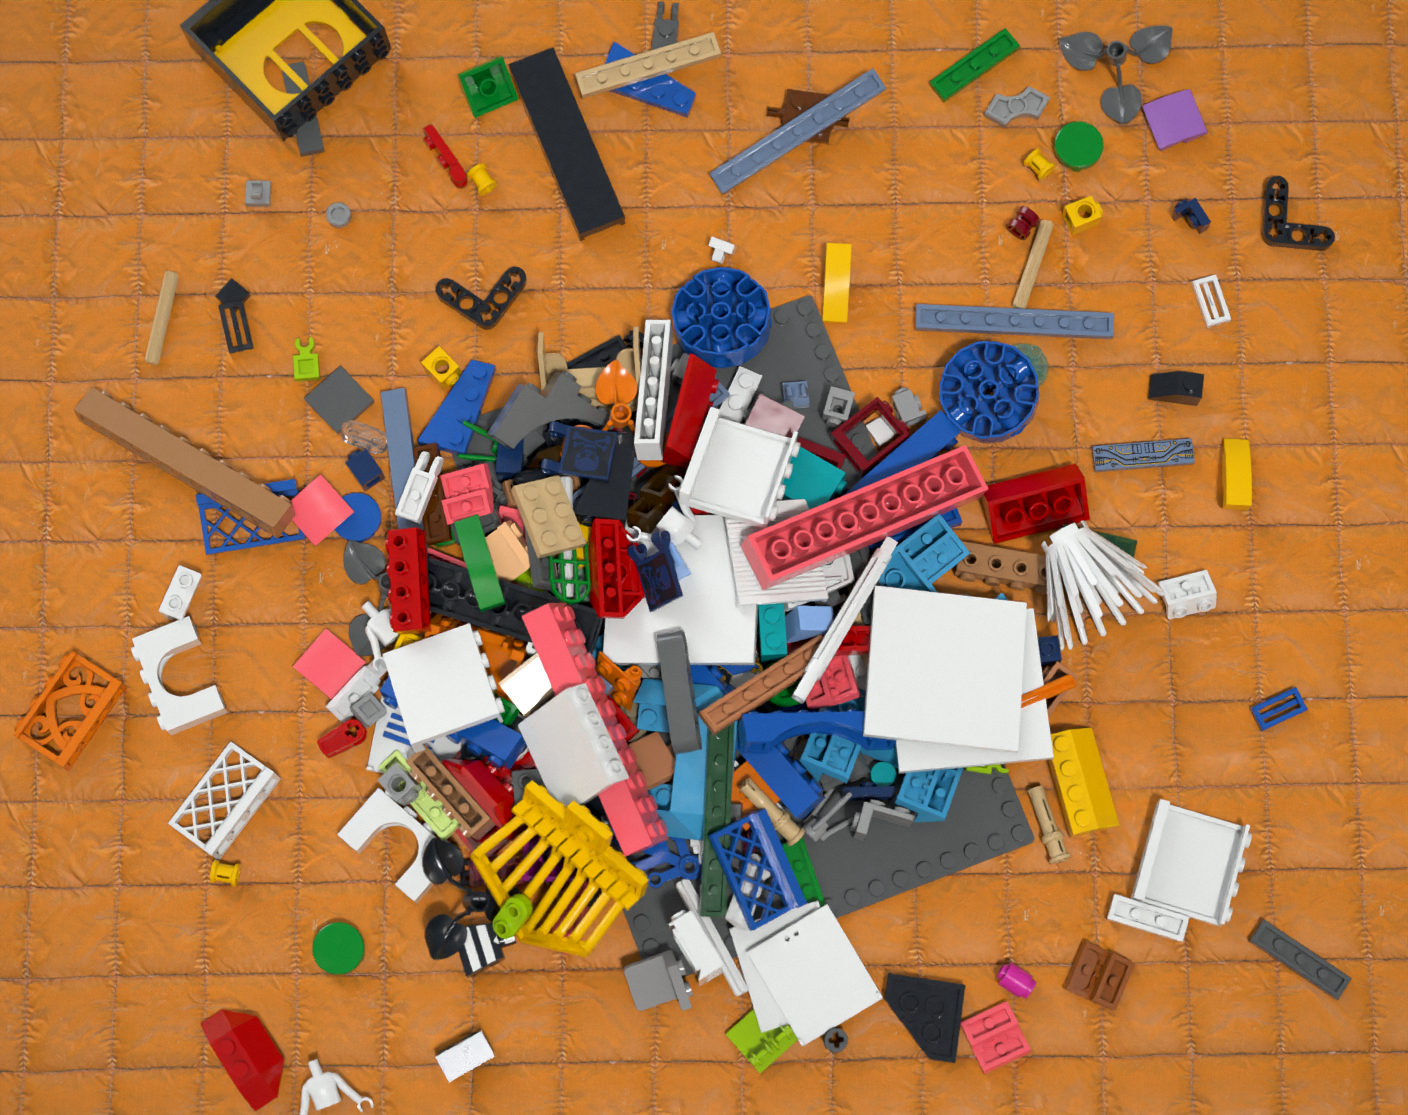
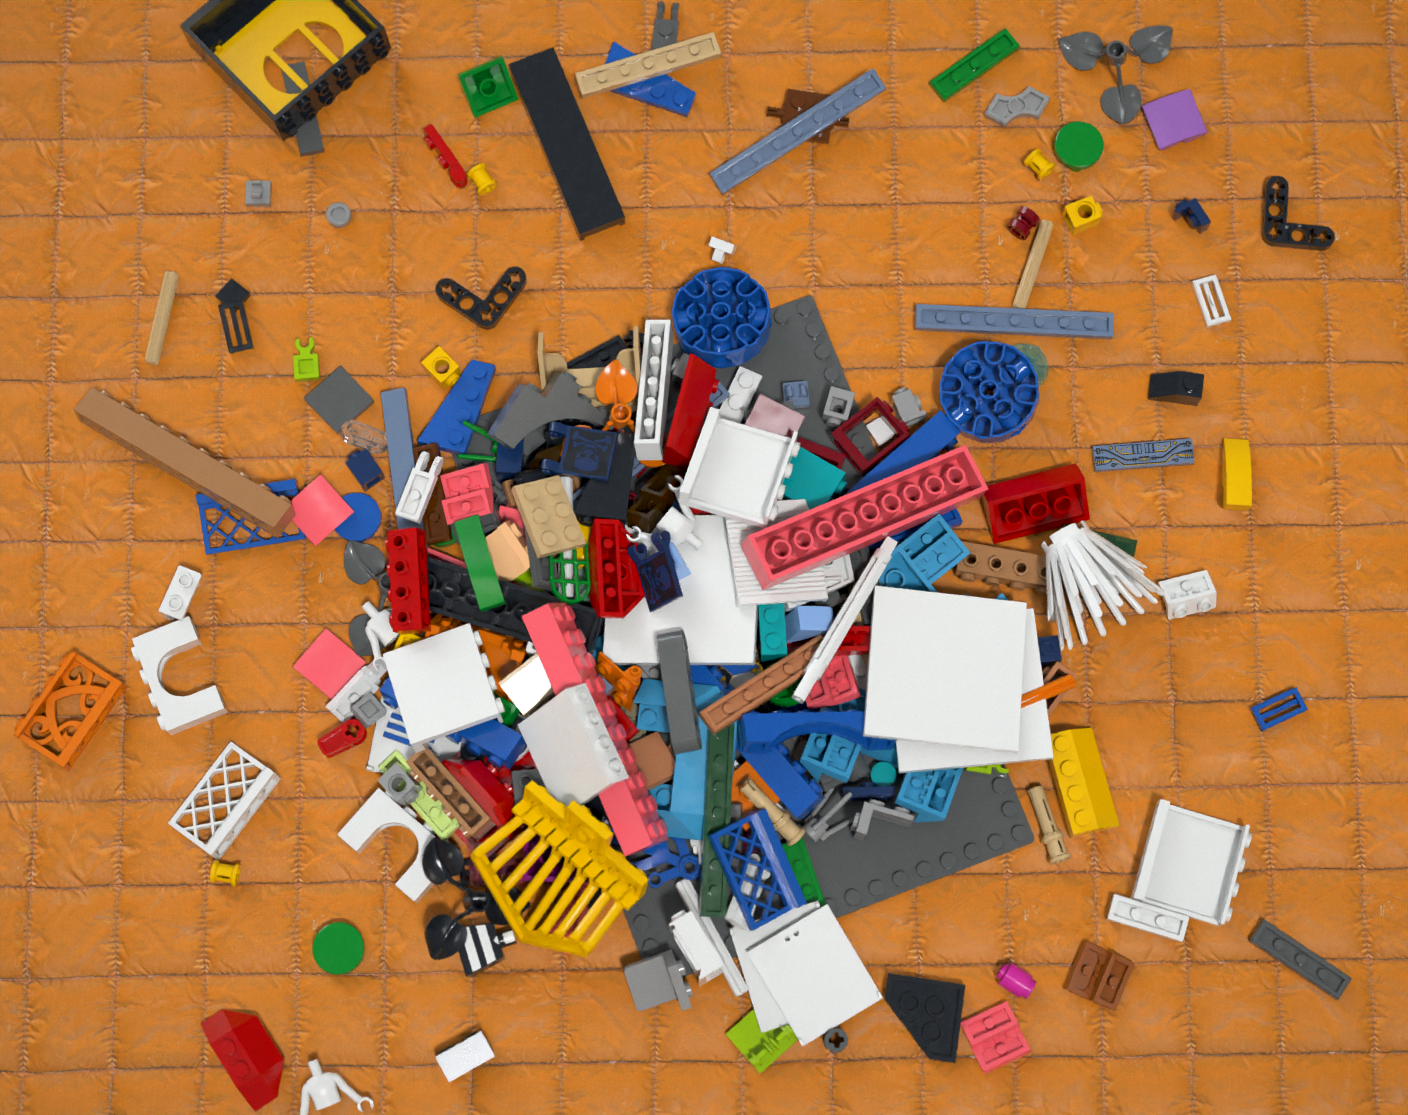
(510, 921): lime plate -> none
(836, 283): yellow slope -> none

